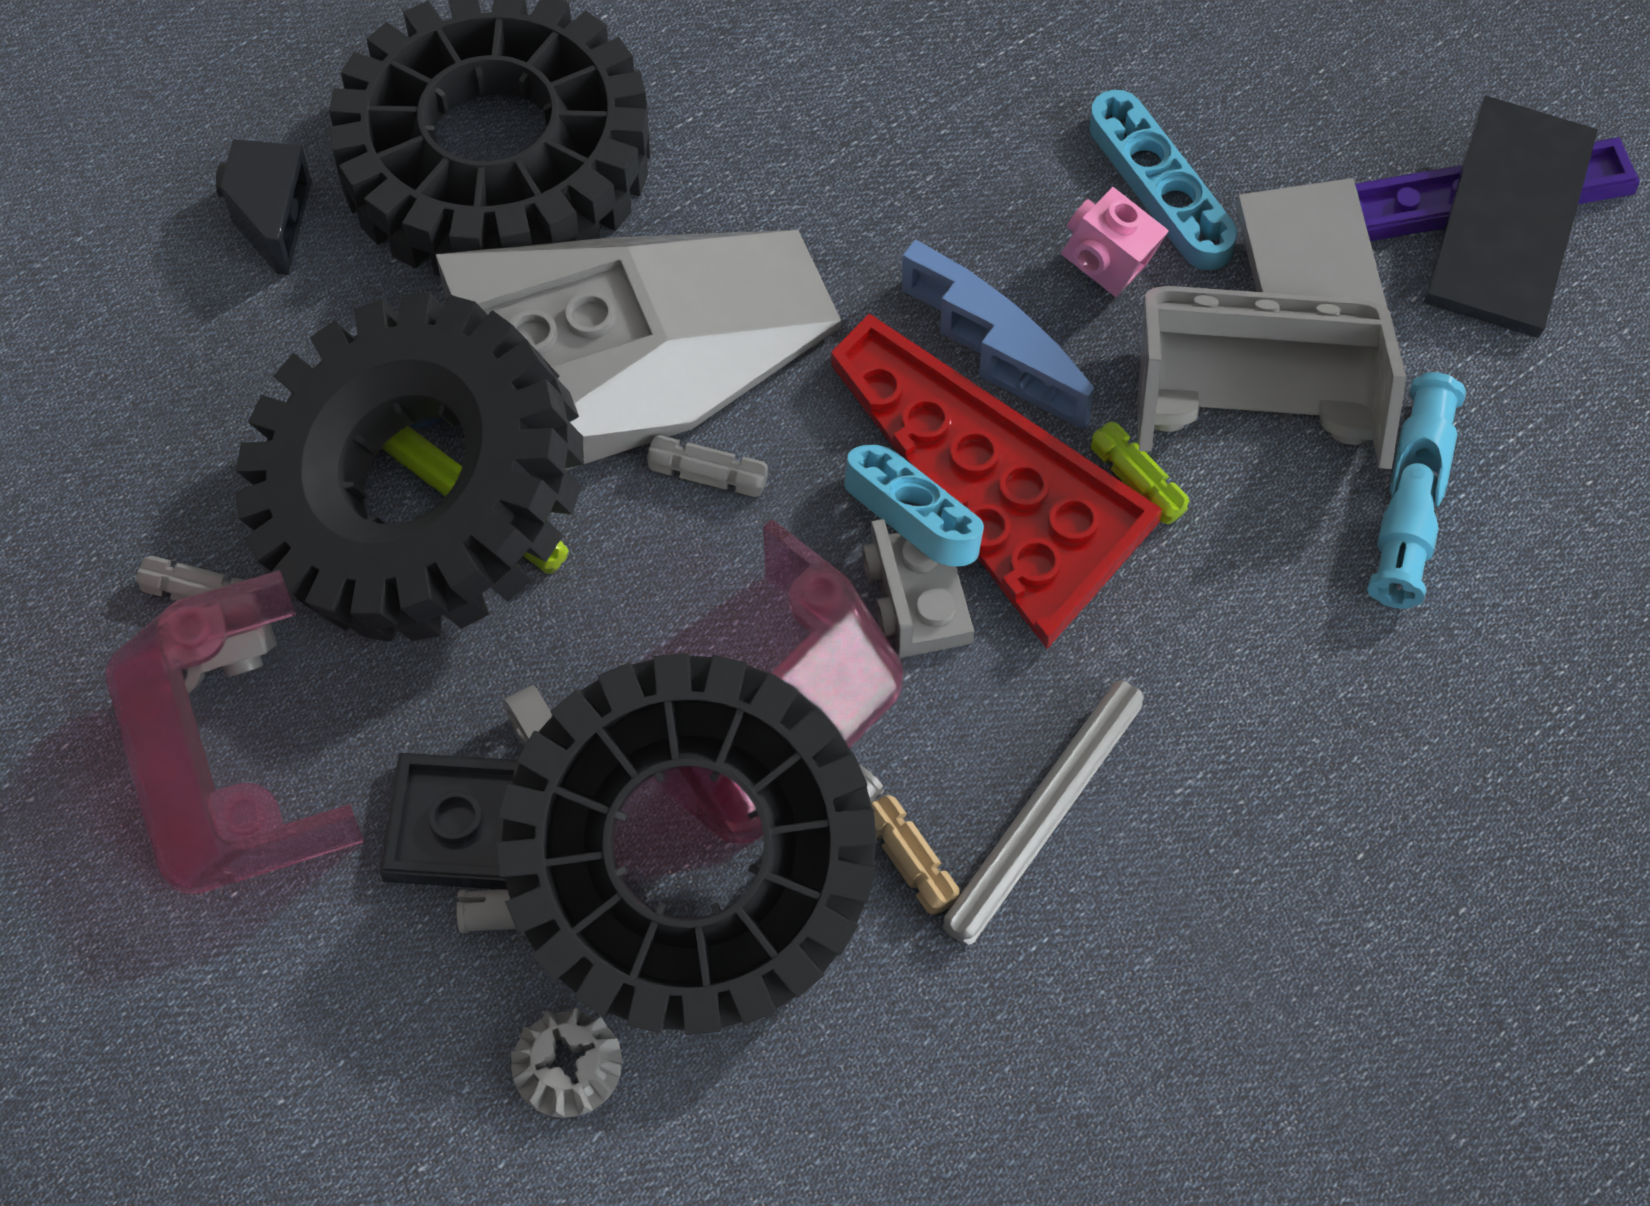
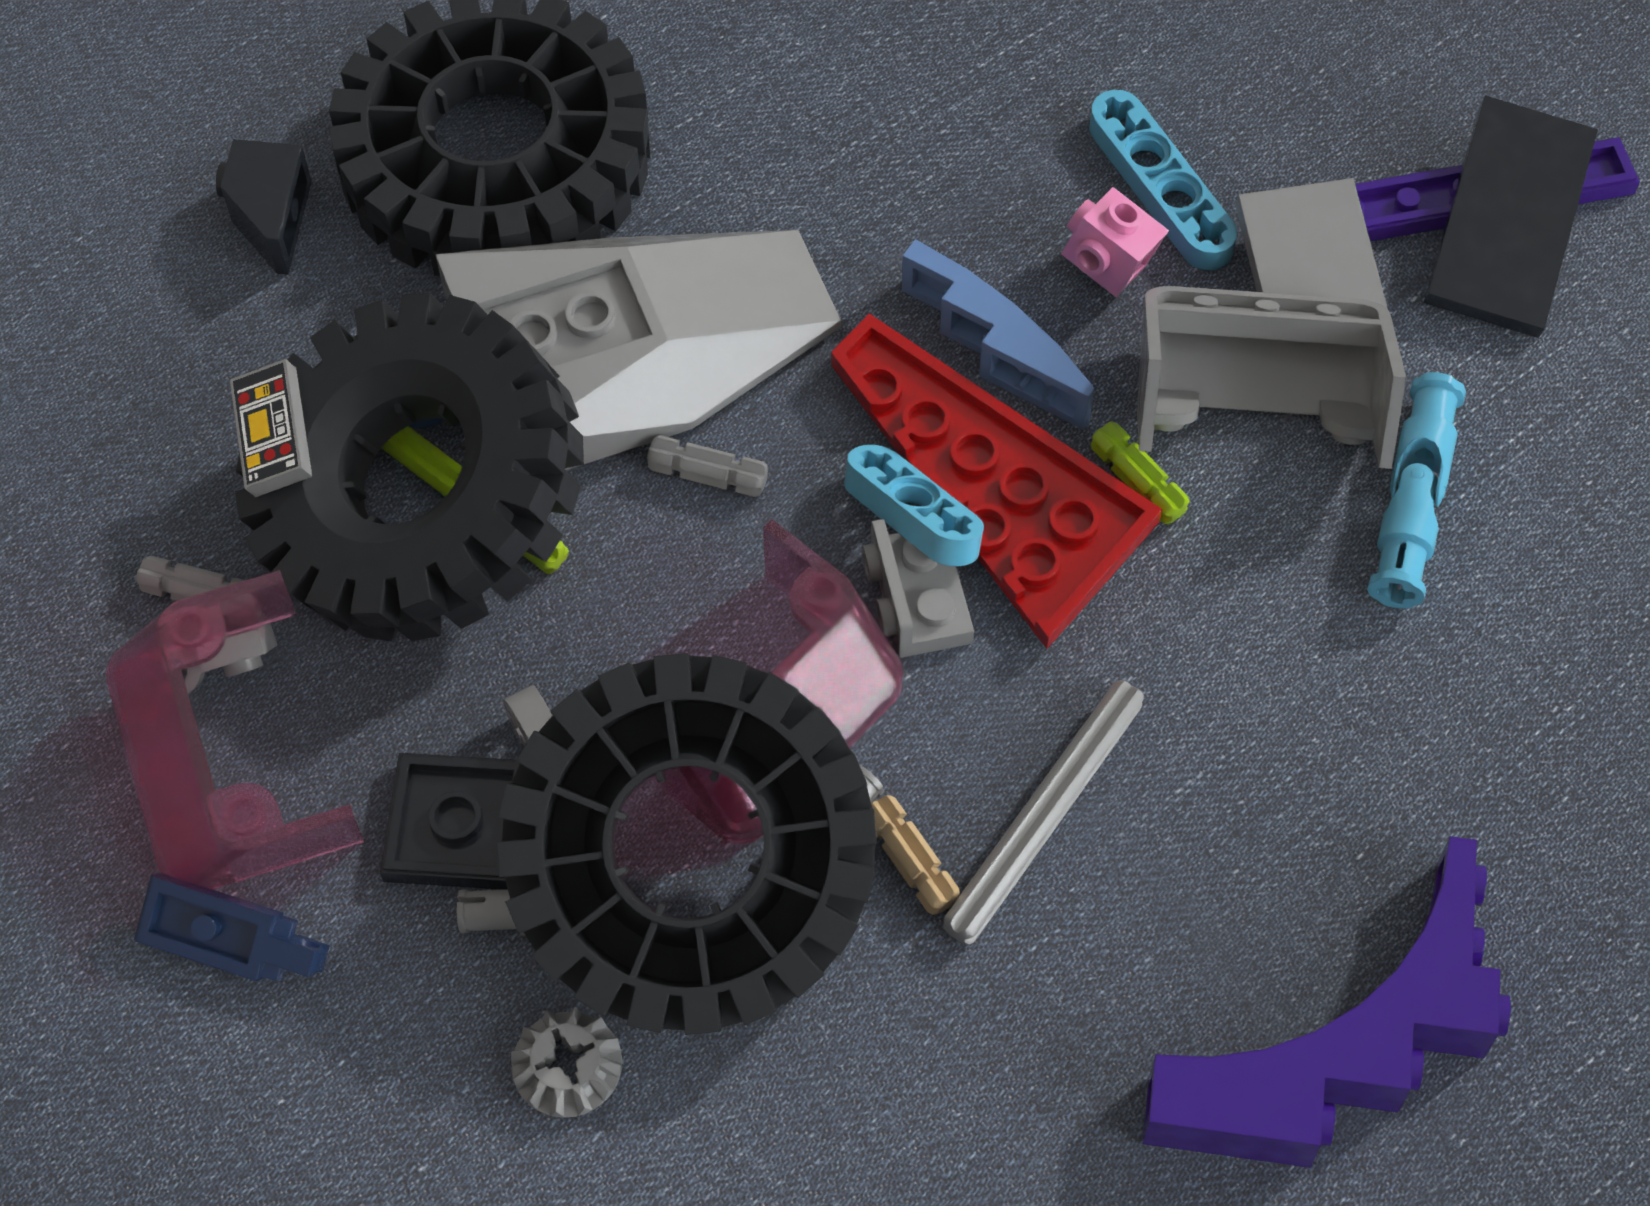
(225, 931): none -> dark blue hinge
(270, 428): none -> tile
(1284, 1097): none -> dark purple arch

